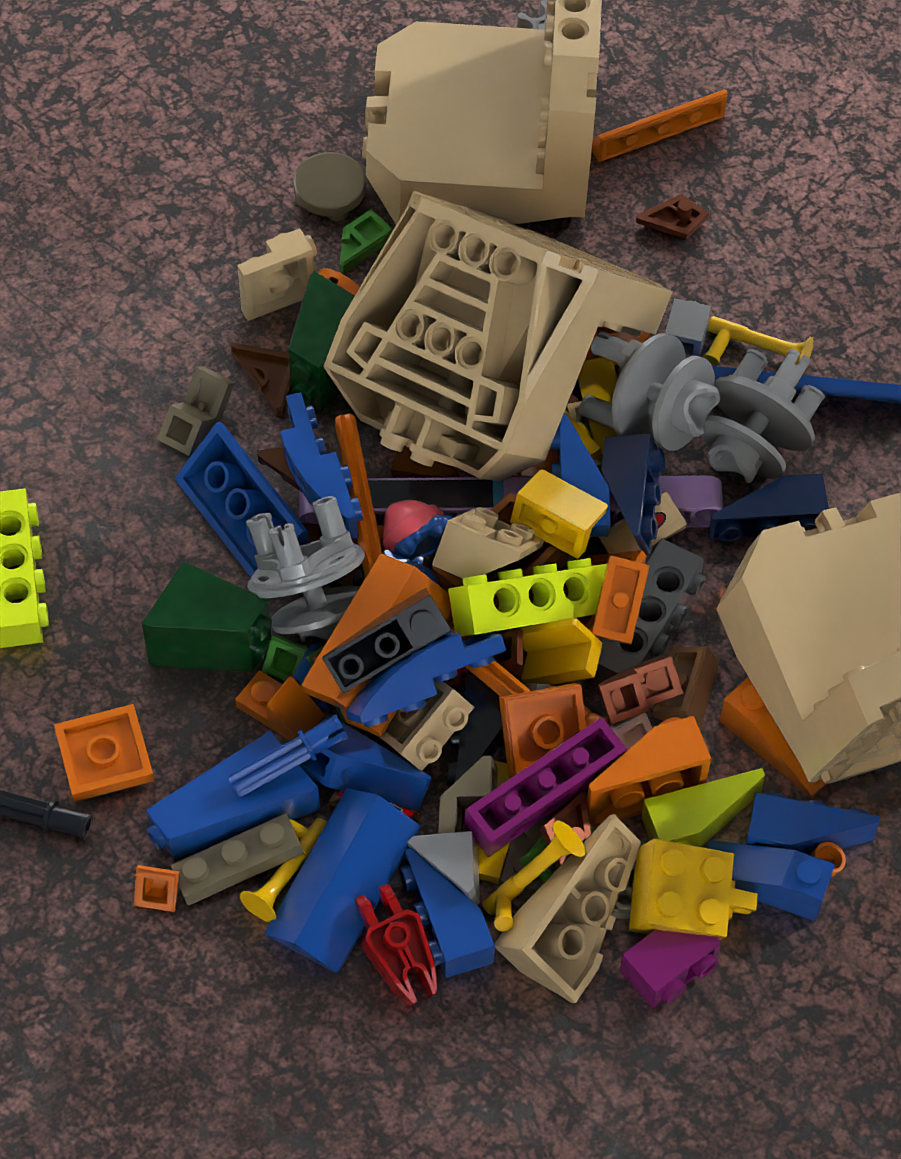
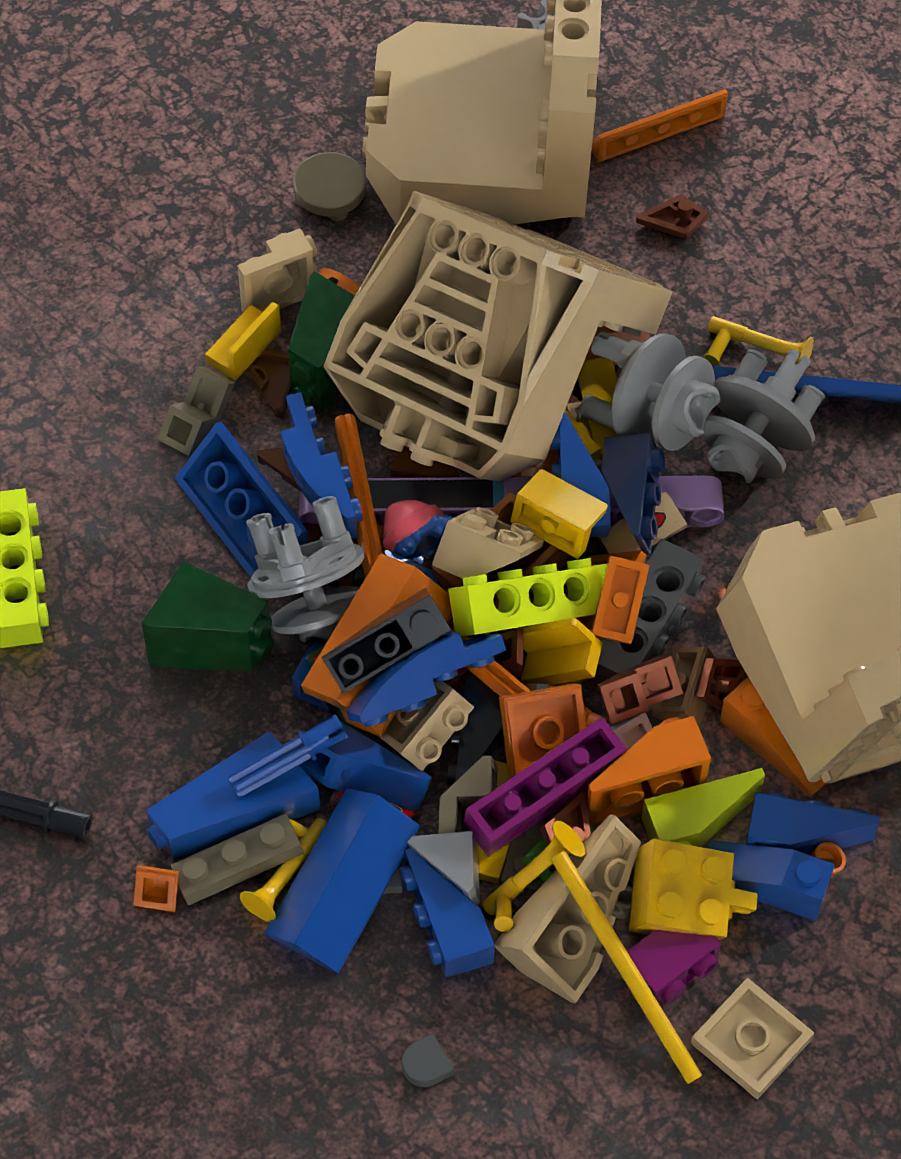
(103, 752): orange plate -> none
(245, 340): none -> yellow panel
(279, 705): orange slope -> none
(283, 657): bright green slope -> none
(362, 239): bright green tile -> none
(397, 946): red hinge -> none
(426, 1063): none -> dark grey tile
(626, 967): none -> yellow piece
(689, 324): light grey brick -> none
(718, 680): none -> copper piece
(752, 1038): none -> tan plate
(776, 504): dark blue slope -> none

